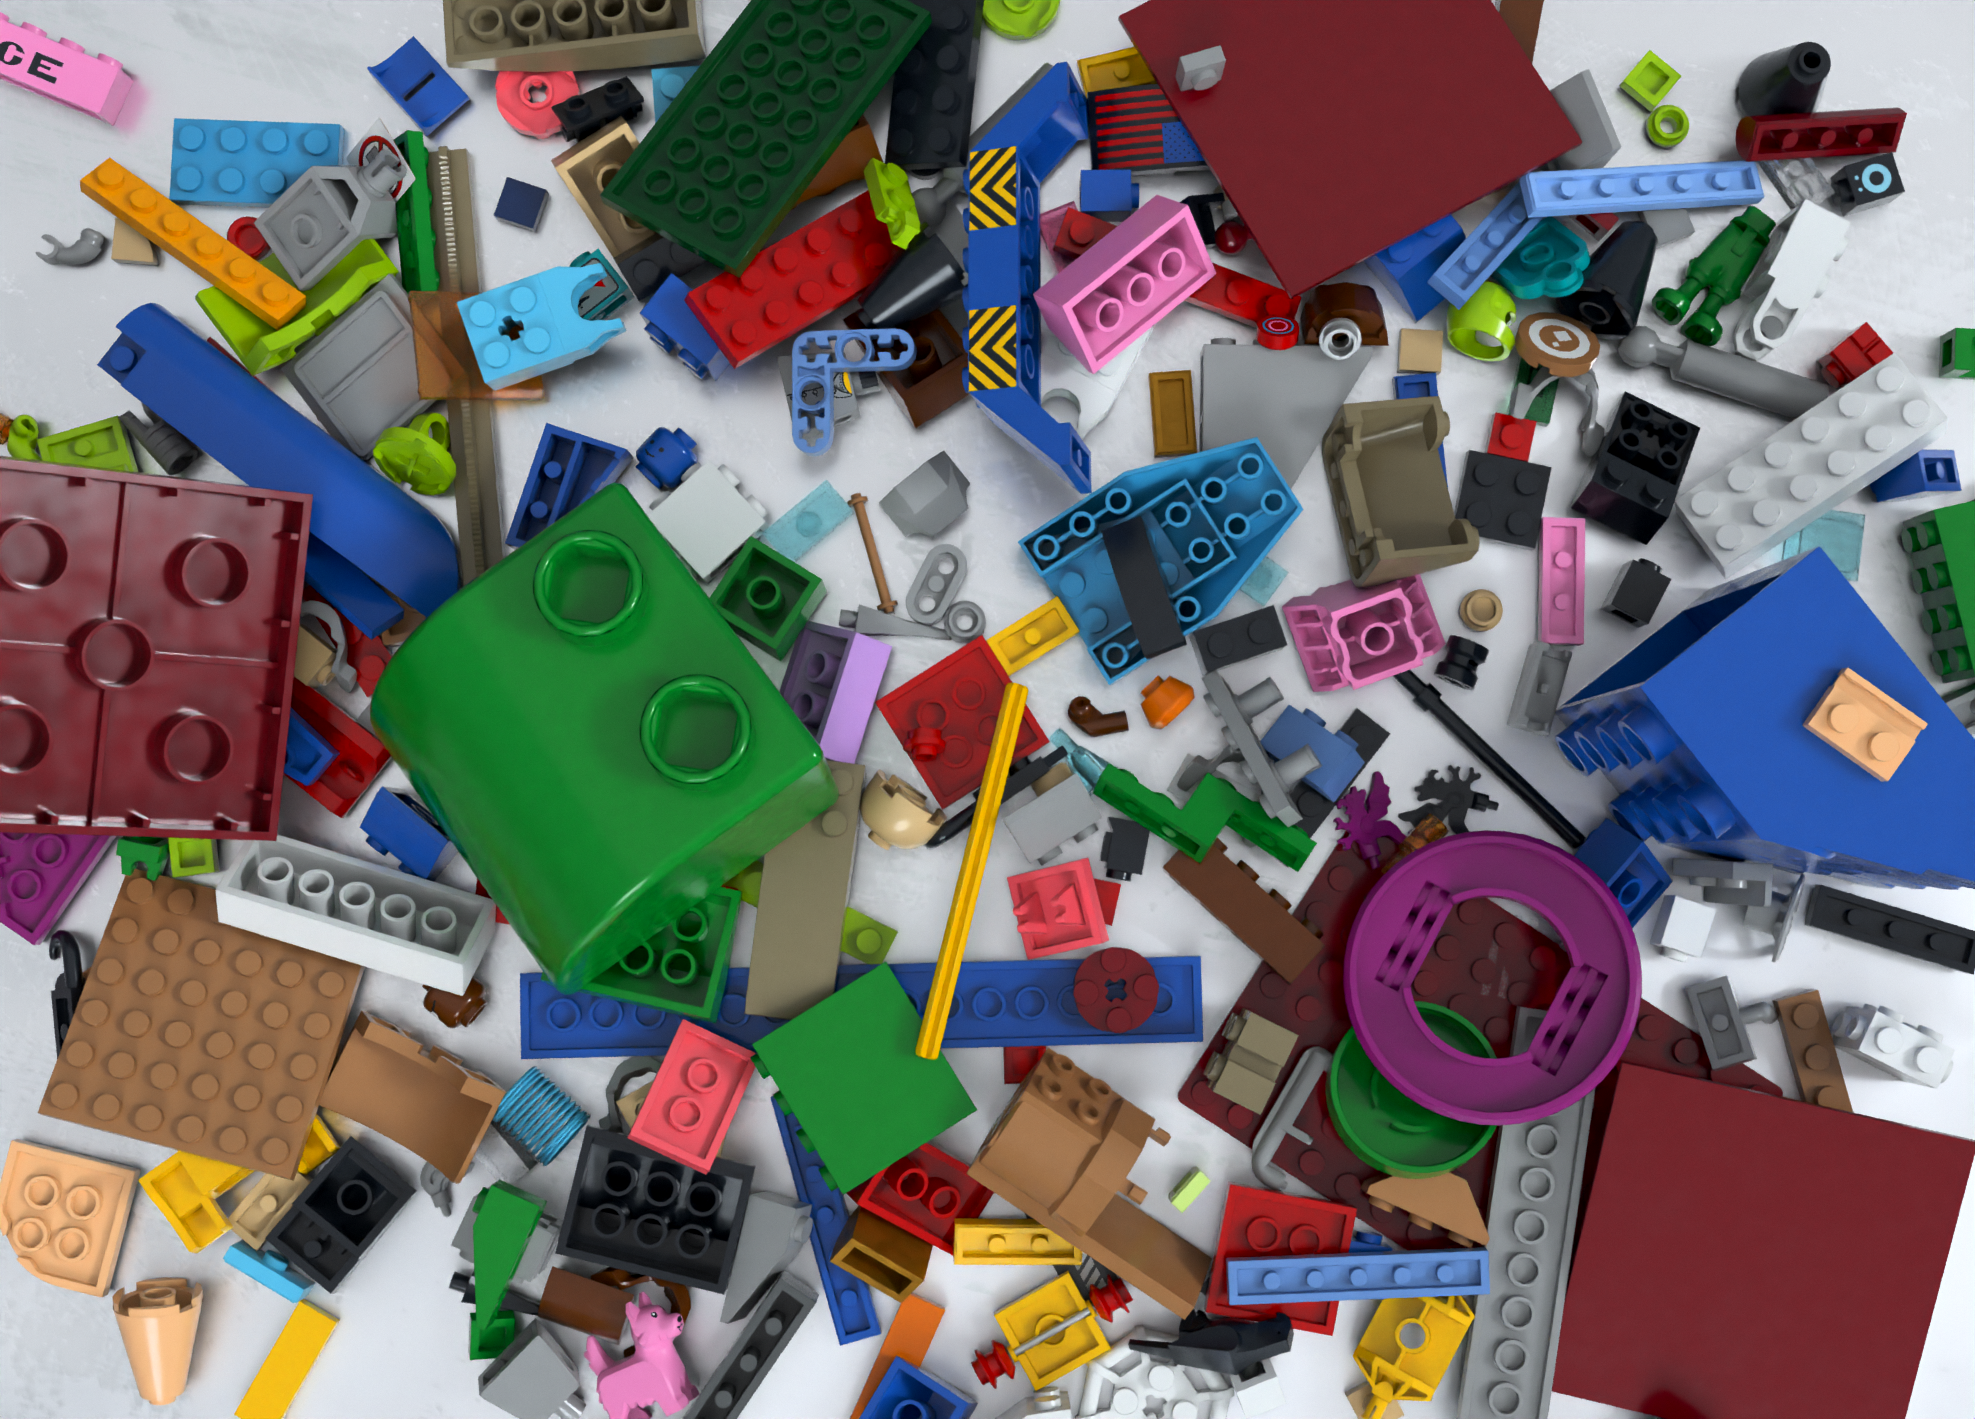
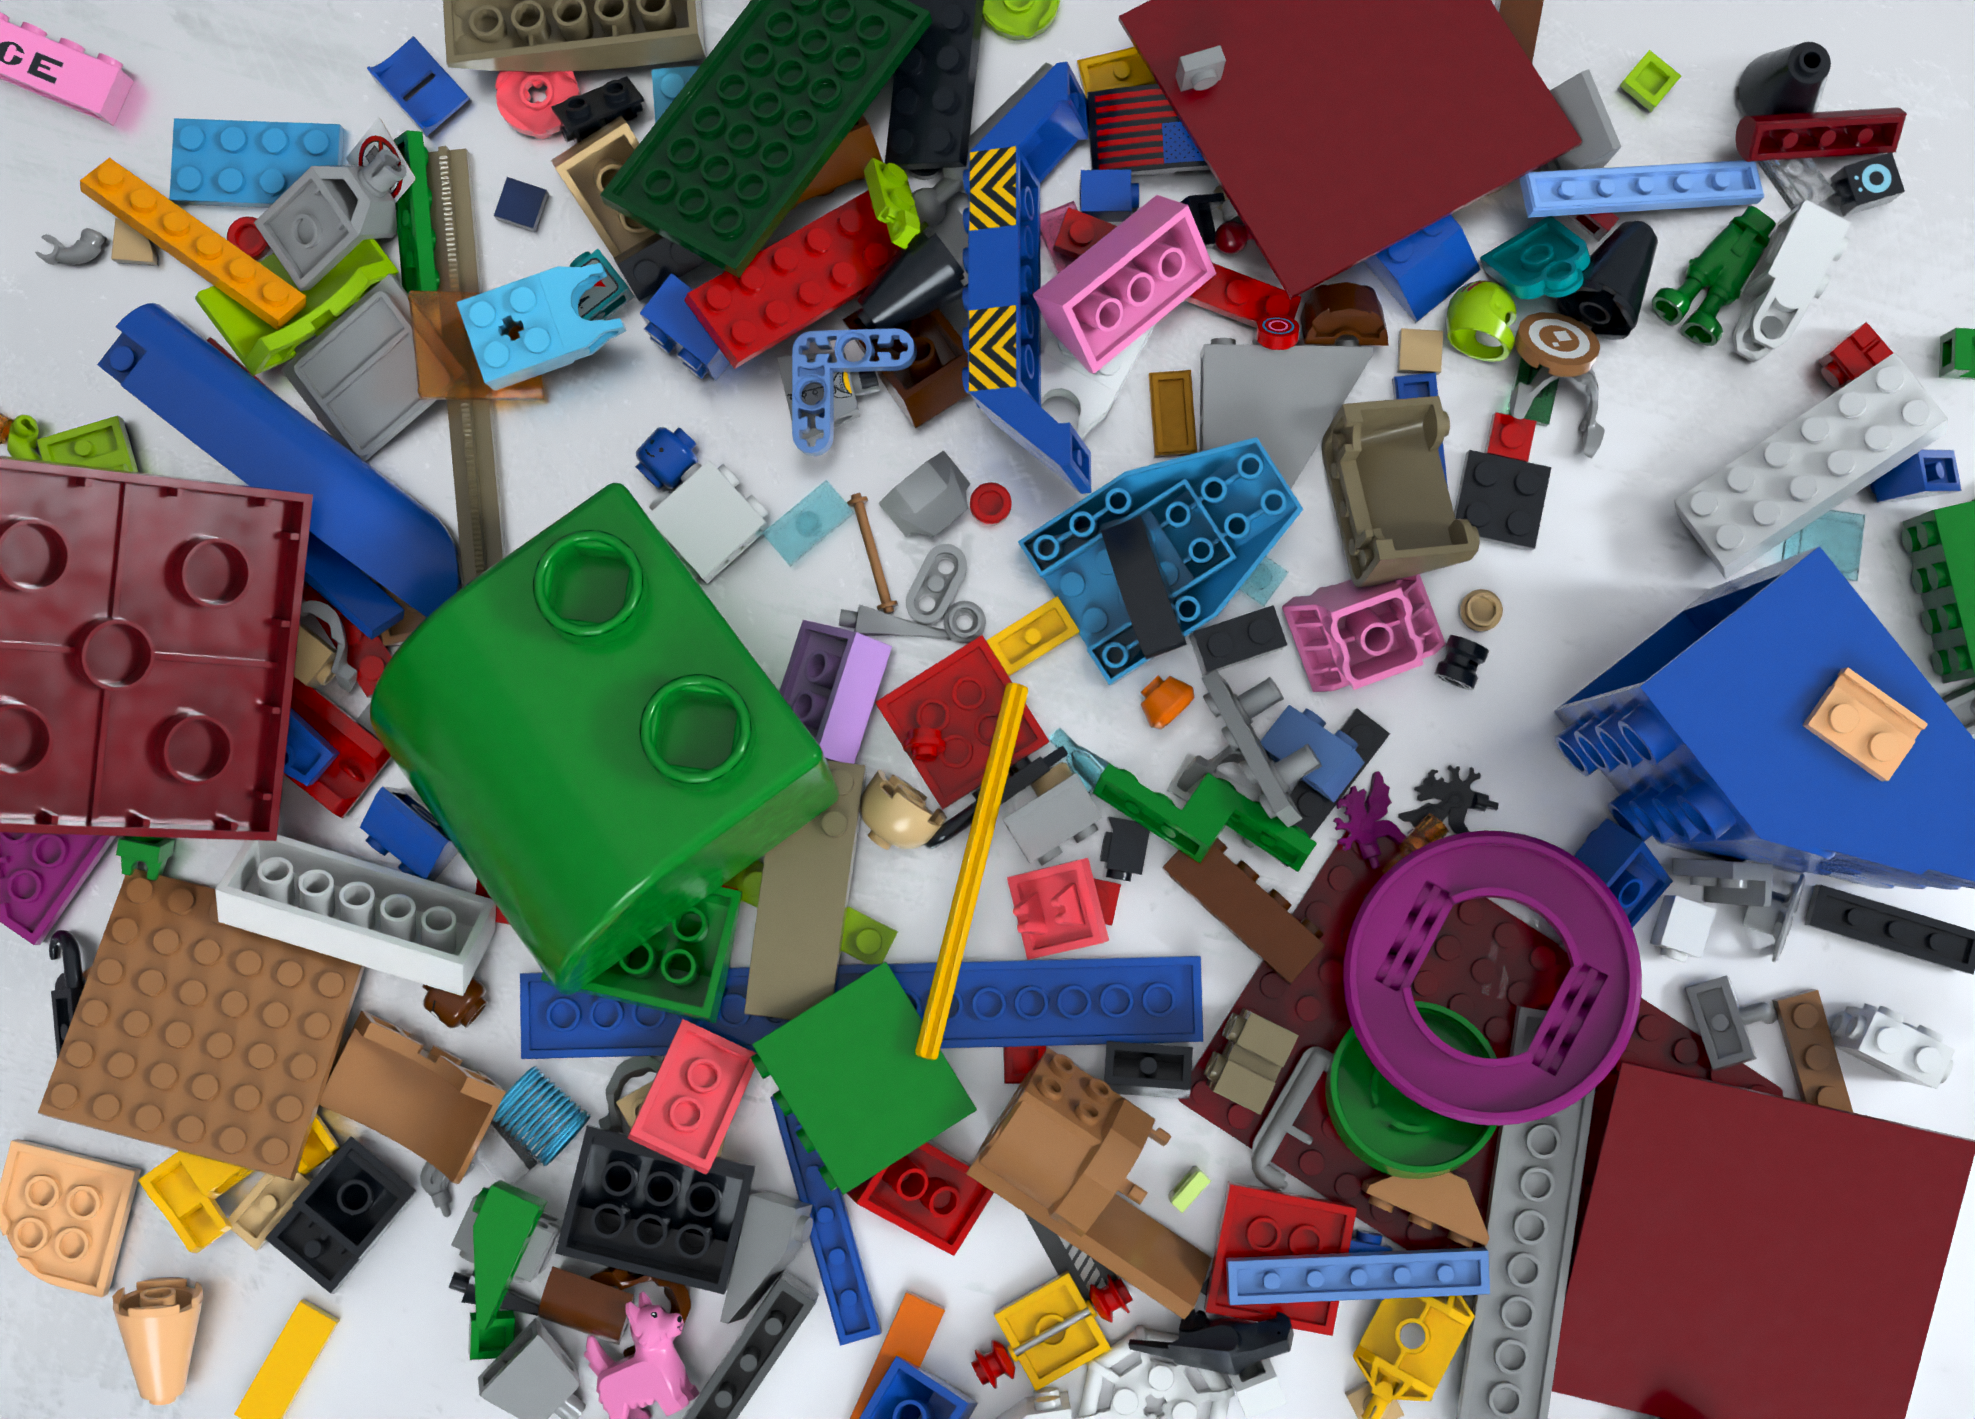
(162, 441): light grey hinge -> none
(193, 856): lime plate -> none
(270, 1270): medium azure plate -> none
(416, 457): lime tile -> none
(562, 476): blue wedge -> none
(767, 597): green brick -> none
(882, 1254): pearl gold brick -> none
(990, 504): none -> red tile
(1010, 1243): yellow tile -> none
(1092, 721): reddish brown arm -> none
(1117, 1014): dark red plate -> none
(1148, 1069): none -> black brick
(1340, 349): light grey plate -> none
(1428, 698): black bar -> none
(1484, 249): medium blue plate -> none
(1539, 688): light grey hinge -> none
(1561, 581): bright pink plate -> none
(1636, 469): black slope -> none
(1636, 592): black brick -> none
(1668, 224): light grey tile -> none
(1675, 117): lime plate -> none
(1725, 373): light grey piece -> none

